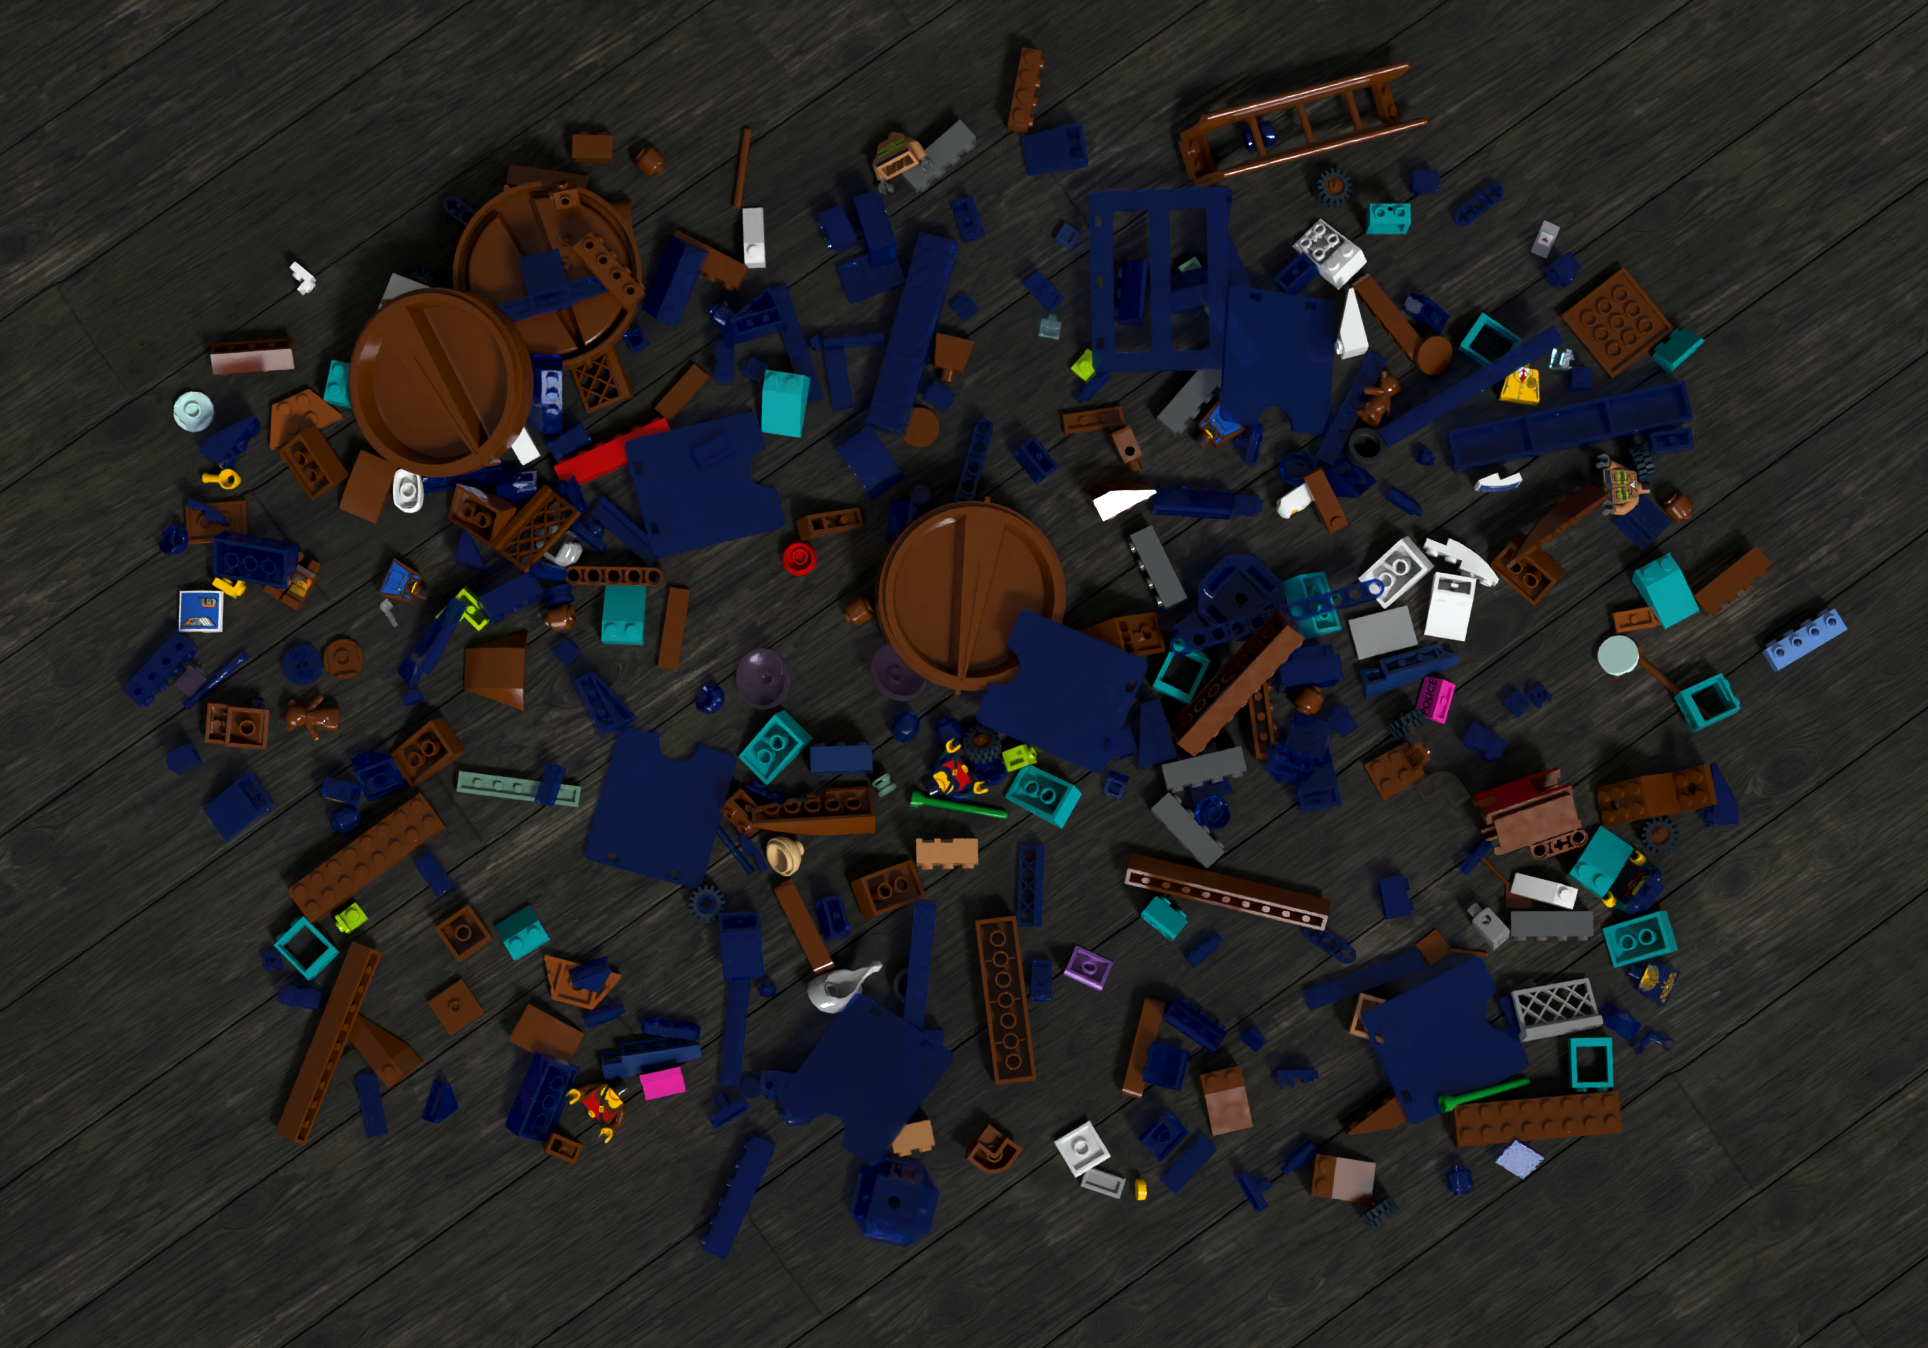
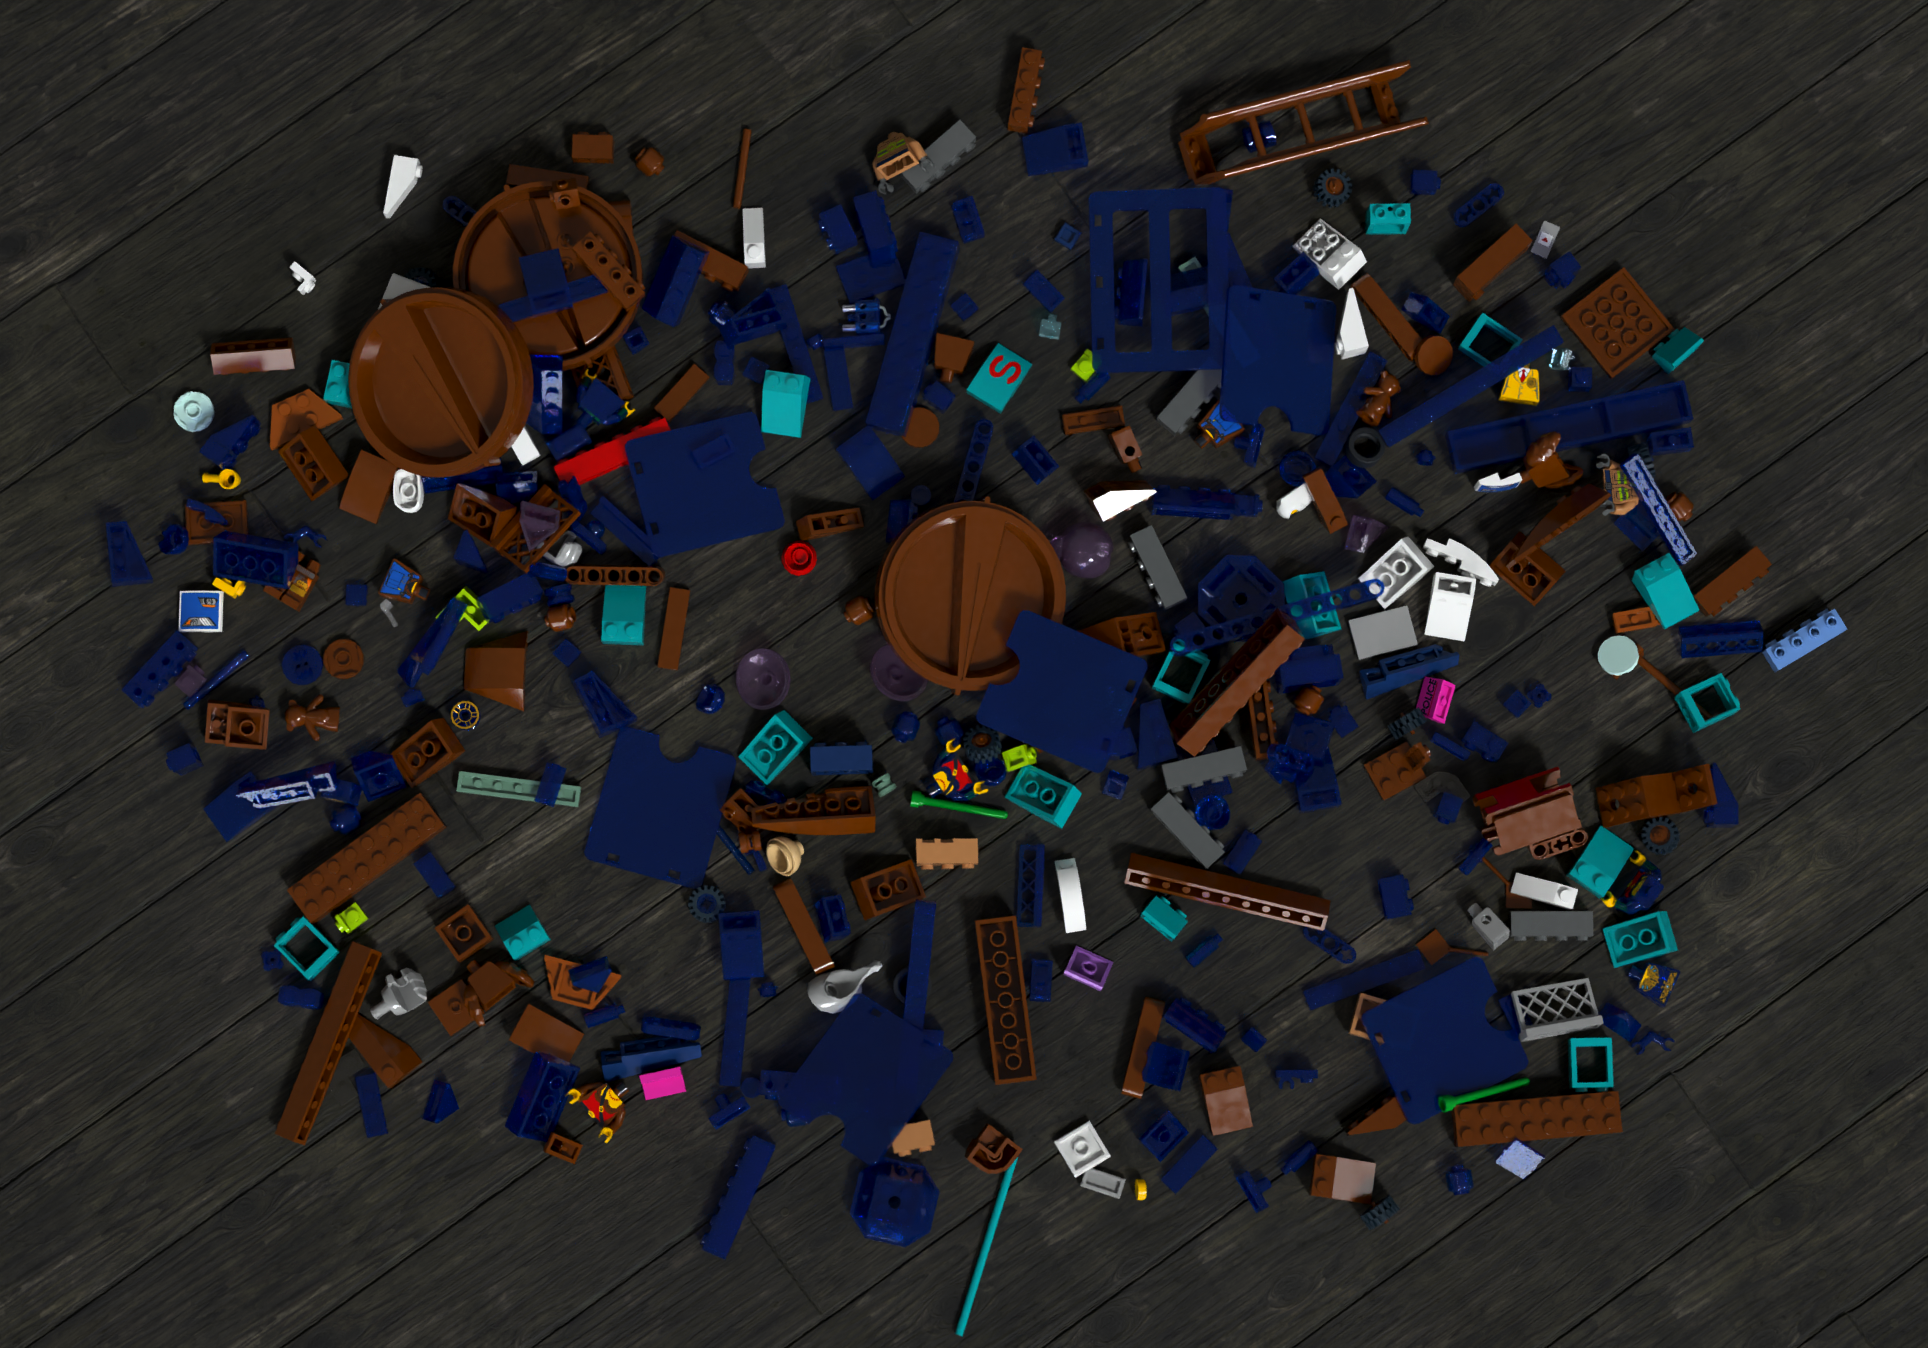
(125, 558): none -> clear blue wedge
(291, 786): none -> clear blue wedge
(305, 531): none -> clear blue arm
(356, 595): none -> clear blue tile
(401, 994): none -> light grey piece
(402, 180): none -> white slope
(461, 708): none -> clear blue wheel
(490, 984): none -> reddish brown torso
(537, 523): none -> clear purple slope
(599, 403): none -> clear blue torso
(745, 843): none -> reddish brown wheel
(872, 319): none -> clear blue piece
(985, 1249): none -> teal piece
(999, 378): none -> teal slope
(1070, 895): none -> white arch
(1084, 550): none -> clear purple piece
(1242, 852): none -> clear blue hinge
(1363, 532): none -> clear purple slope
(1448, 808): none -> clear blue bracket
(1450, 746): none -> clear blue tile
(1492, 263): none -> reddish brown brick
(1546, 466): none -> reddish brown torso
(1658, 509): none -> clear blue plate
(1721, 634): none -> clear blue fence

